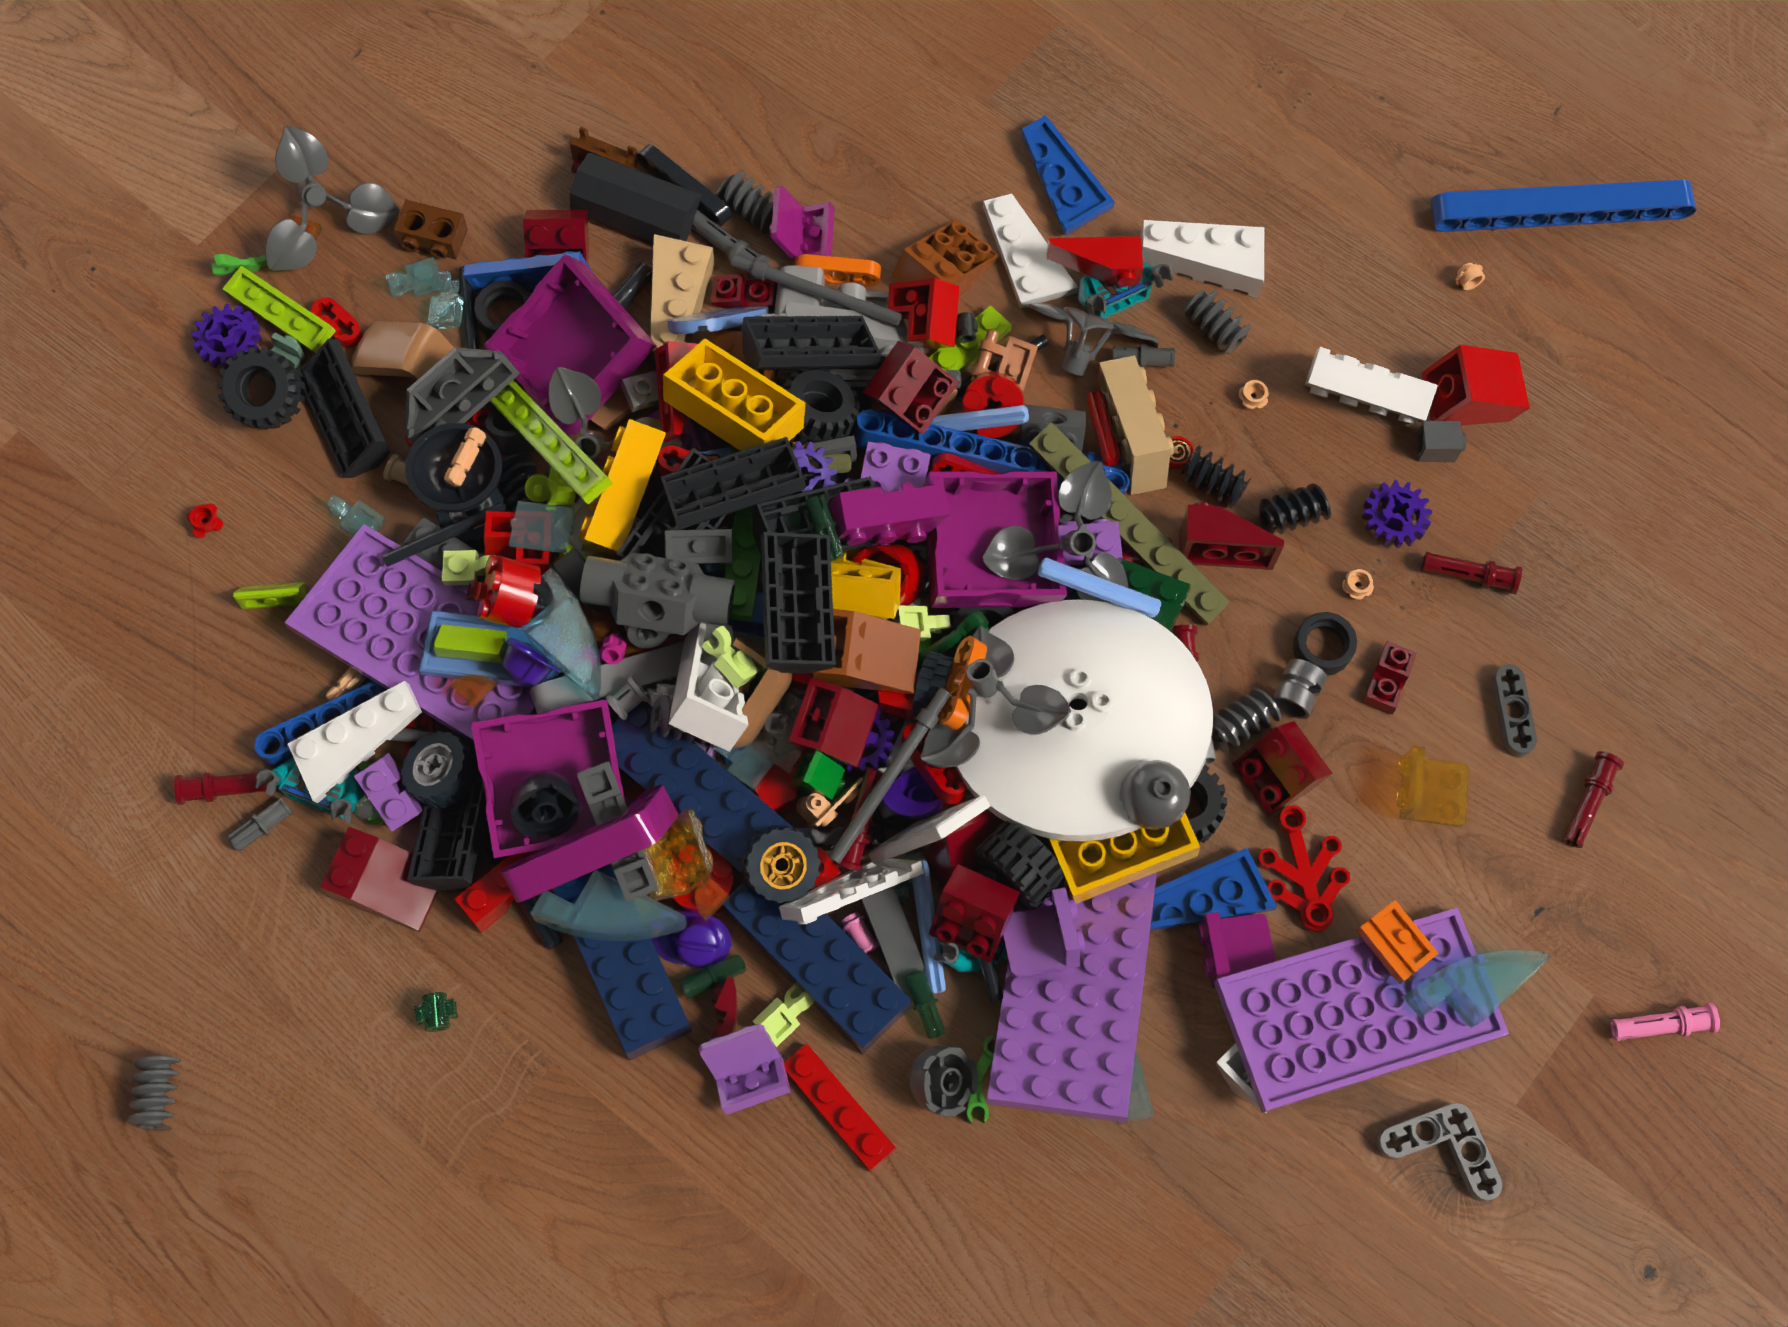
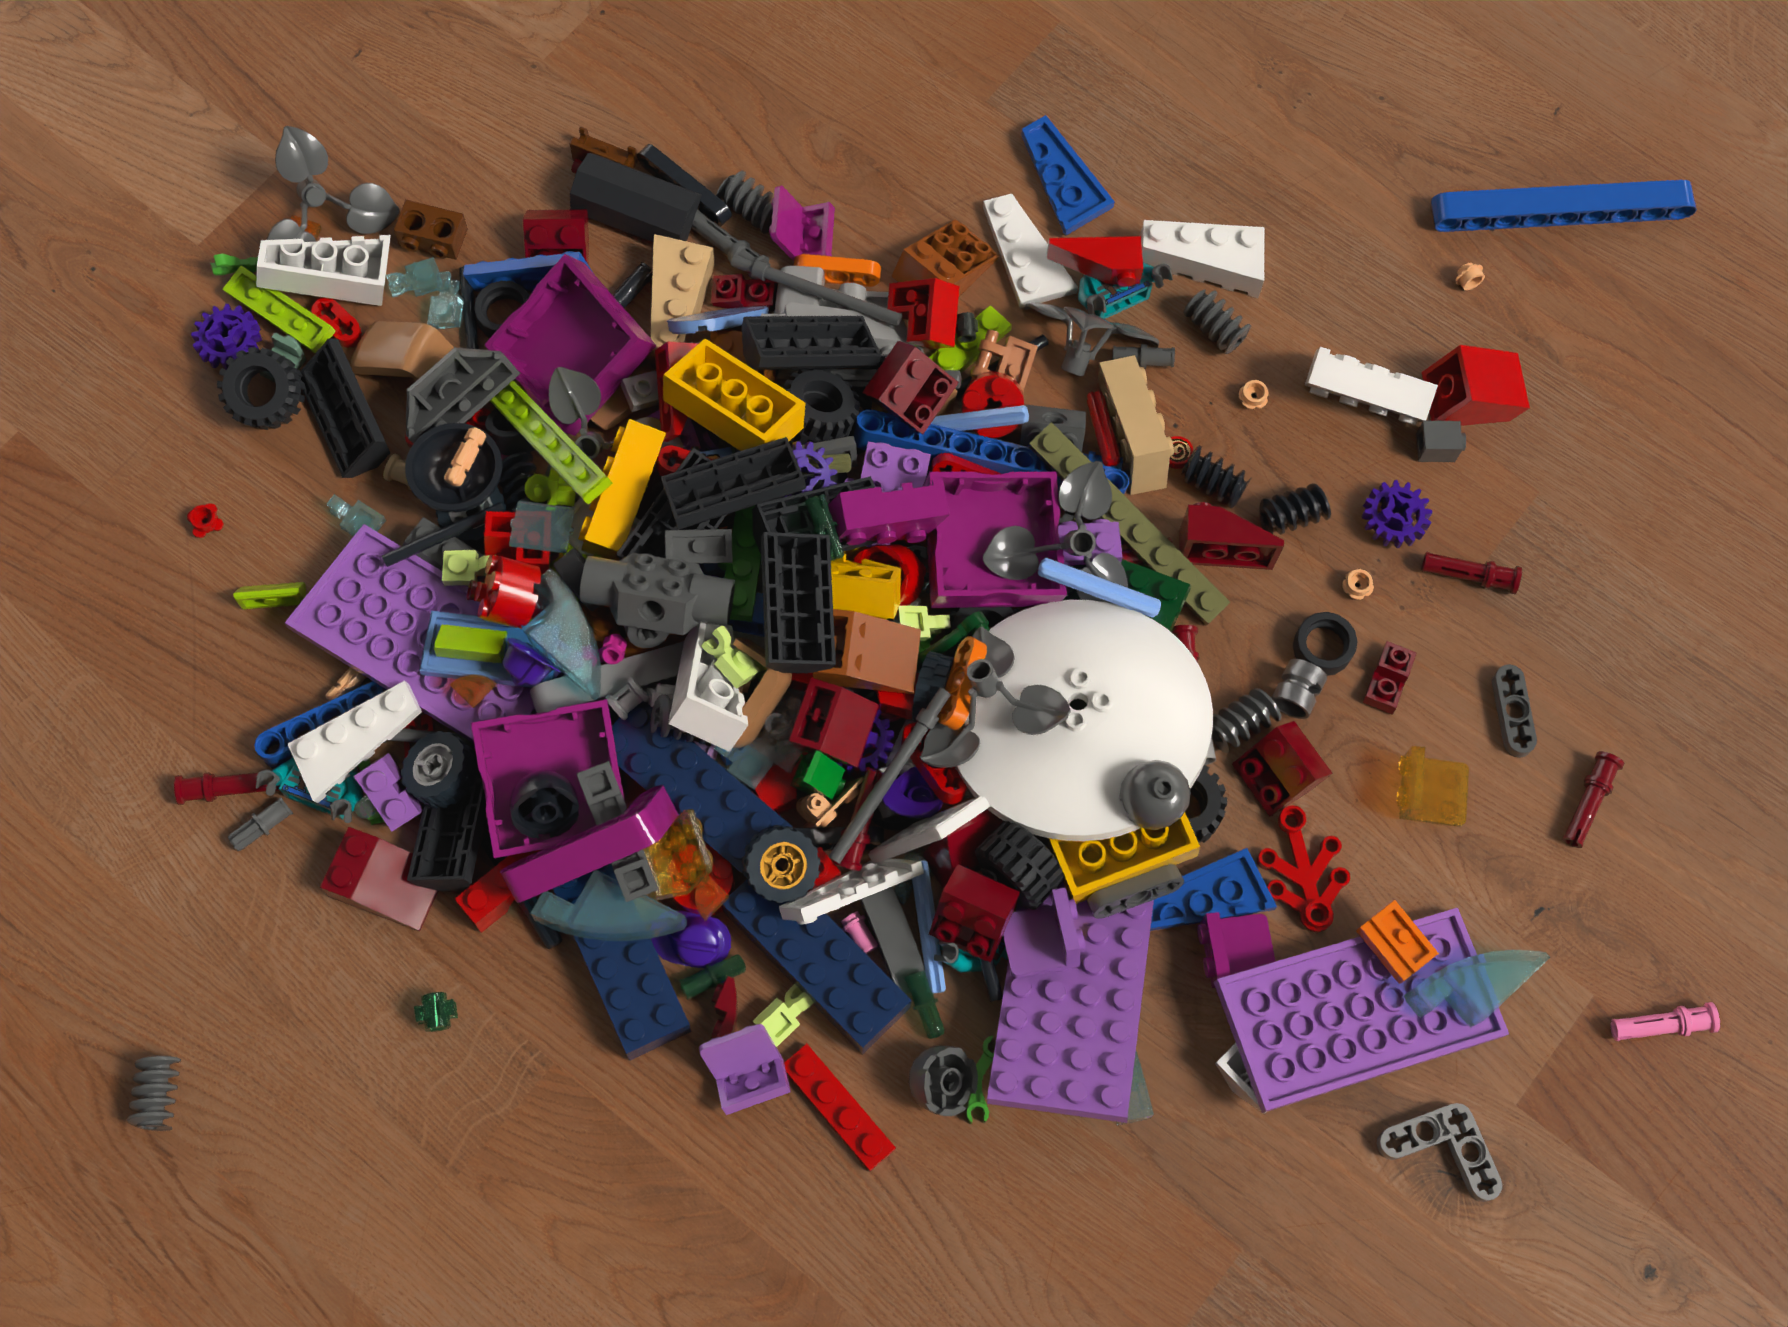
(326, 268): none -> white wedge
(1135, 891): none -> dark grey beam

